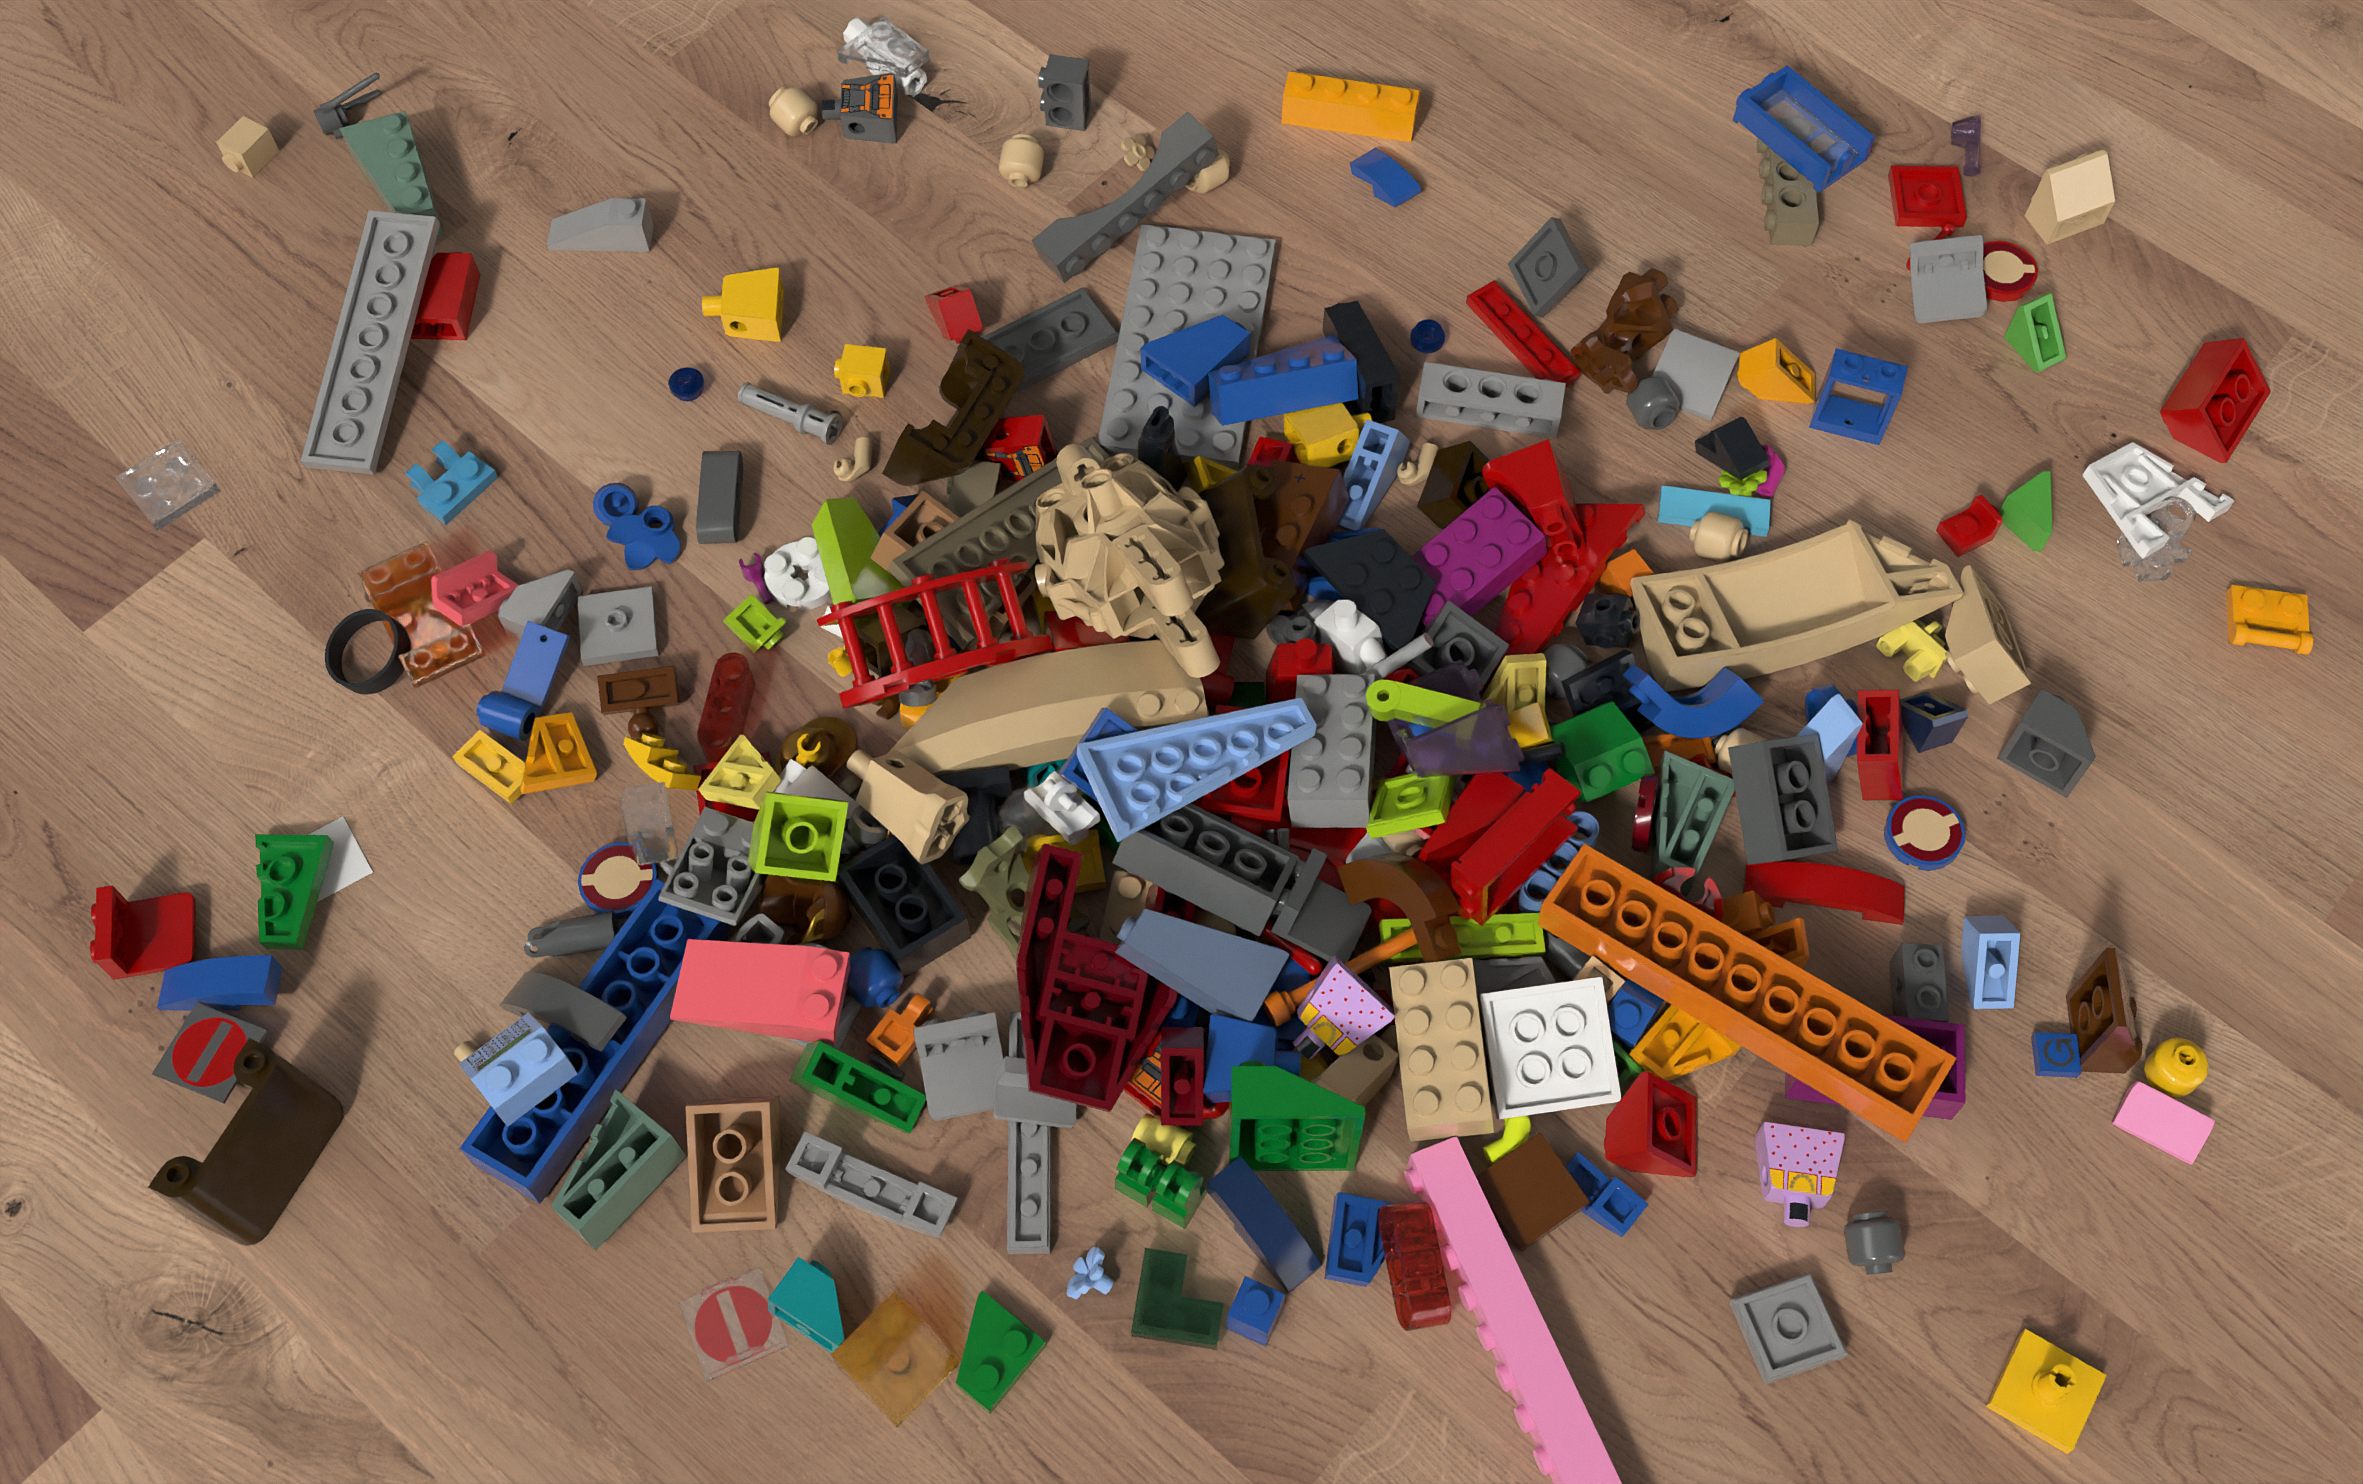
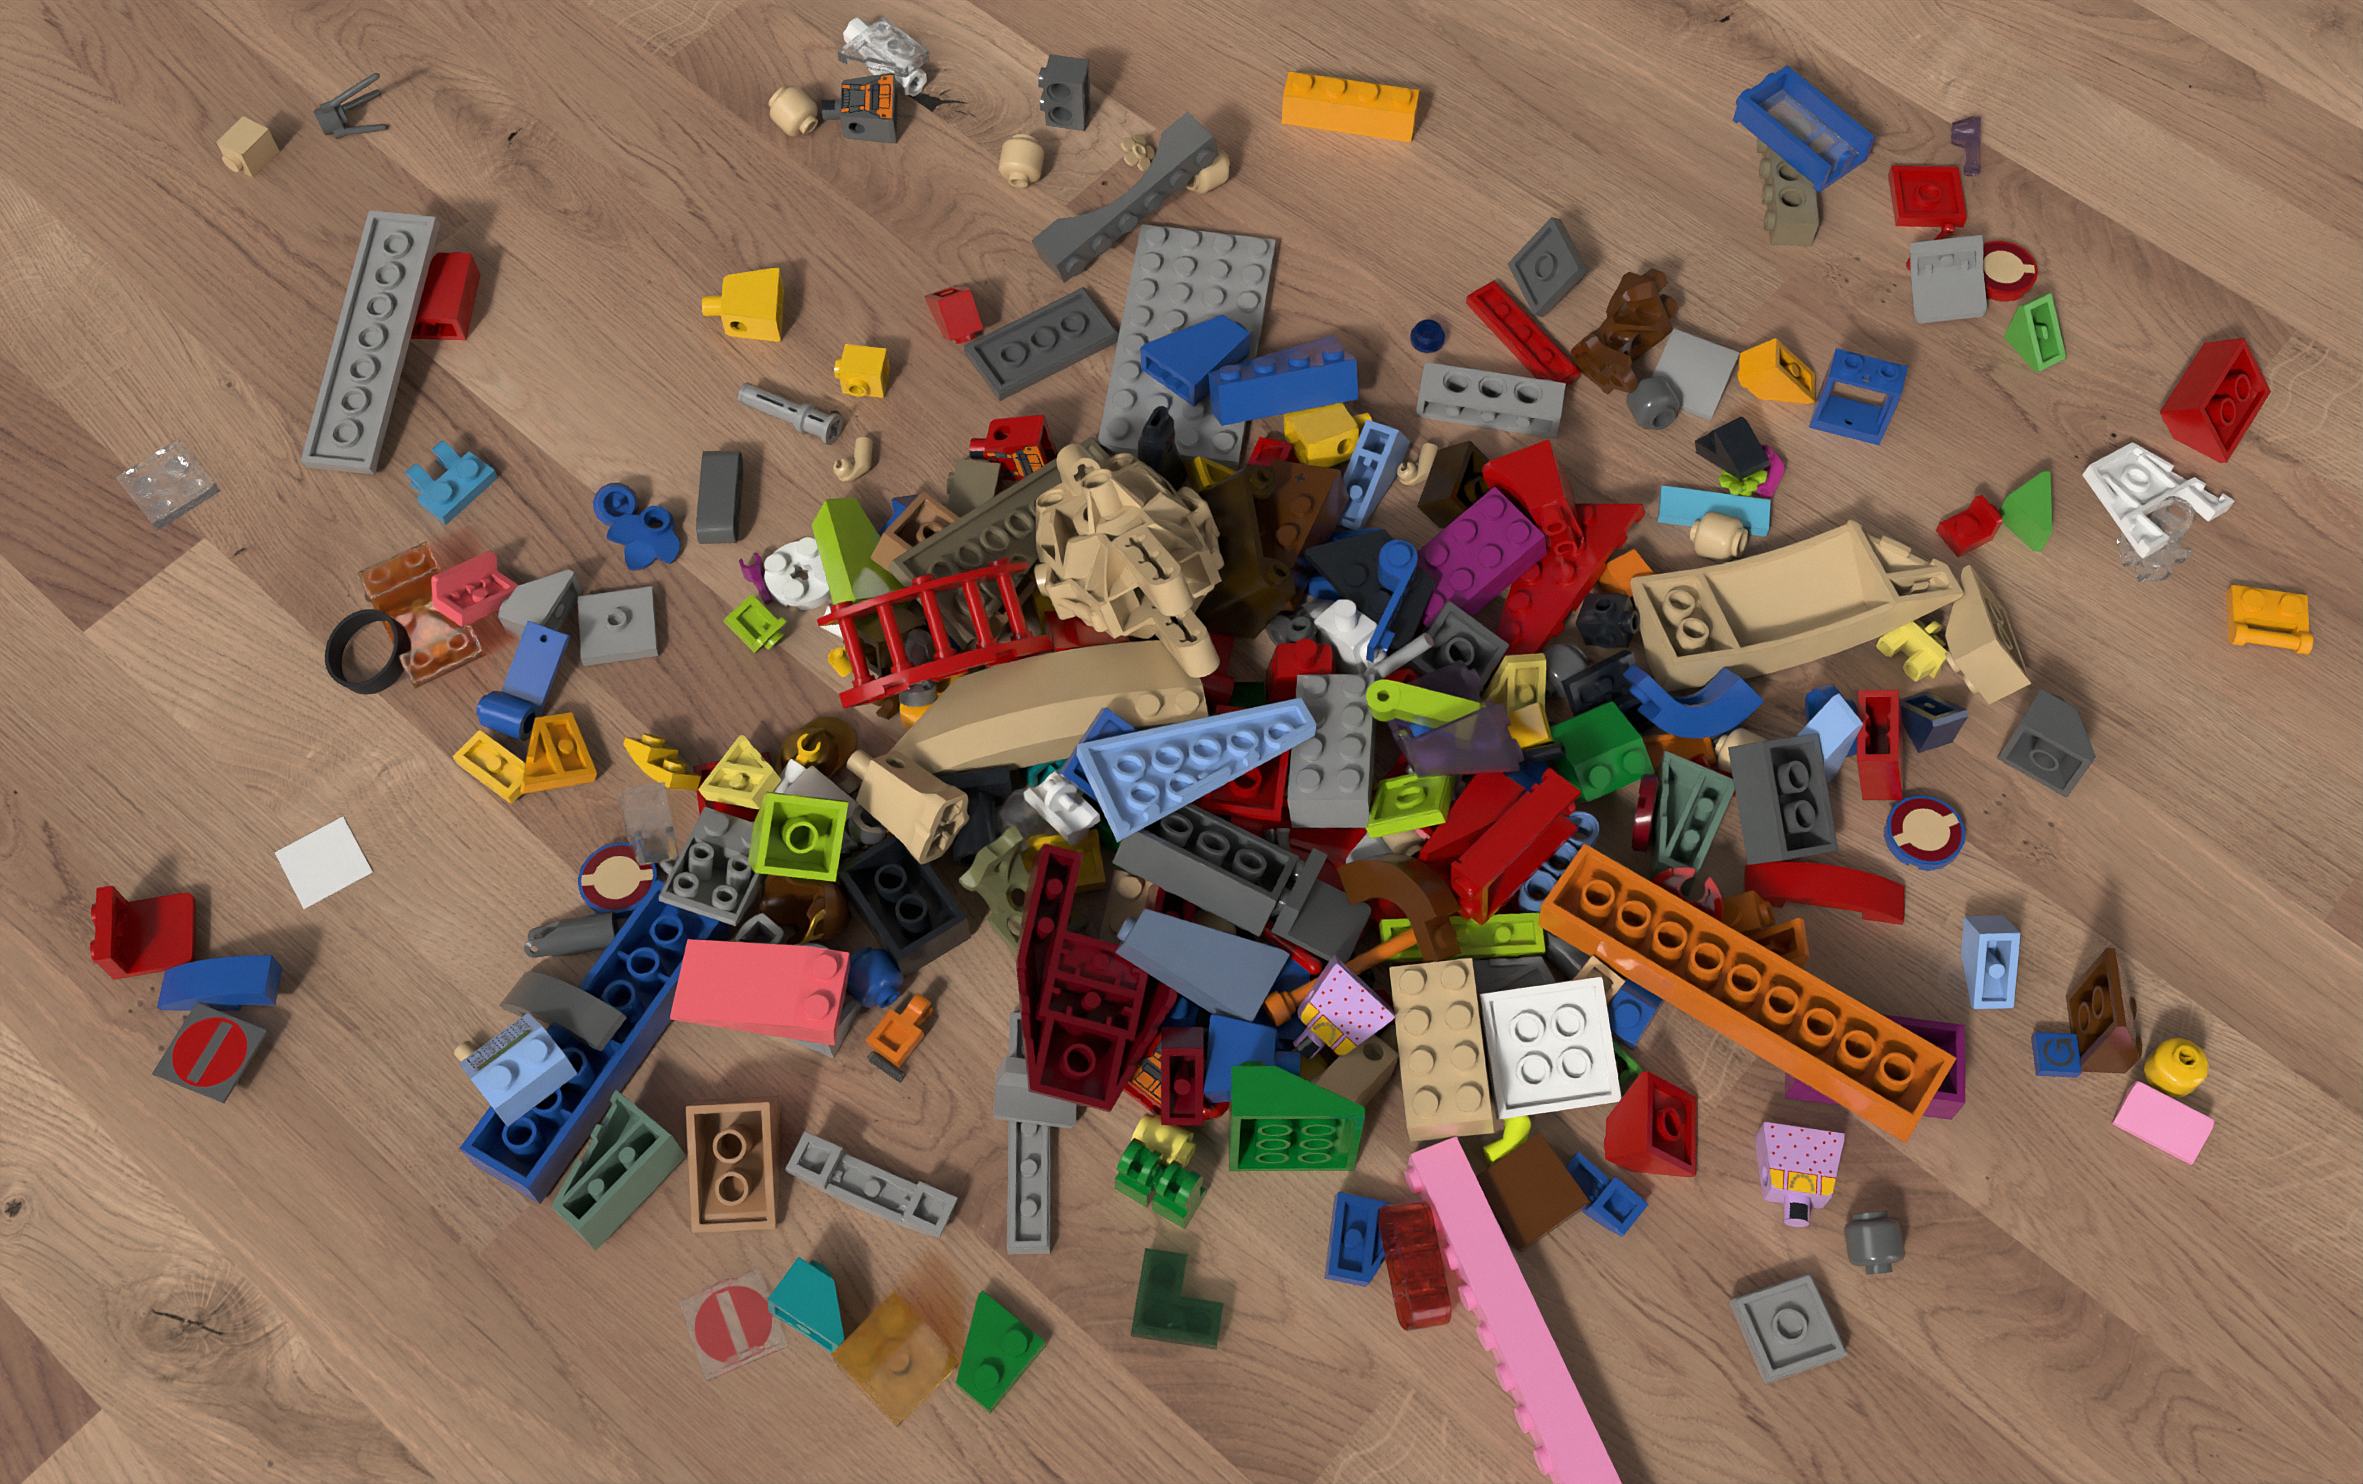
(259, 1154): dark brown windscreen -> none
(290, 886): green wing -> none
(393, 164): sand green wedge -> none
(604, 226): light grey slope -> none
(638, 693): reddish brown plate -> none
(686, 391): clear blue plate -> none
(722, 694): clear red beam -> none
(857, 1086): green slope -> none
(959, 1064): light grey bracket -> none
(980, 388): dark brown windscreen -> none
(1089, 1275): light blue plant -> none
(1255, 1311): blue brick -> none
(1263, 1224): dark blue slope -> none
(1376, 372): black slope -> none
(1388, 178): blue slope -> none
(1396, 573): none -> blue door
(1681, 1045): light orange wing -> none
(1919, 982): dark grey brick -> none
(2046, 1391): yellow tile -> none
(2072, 197): tan slope -> none

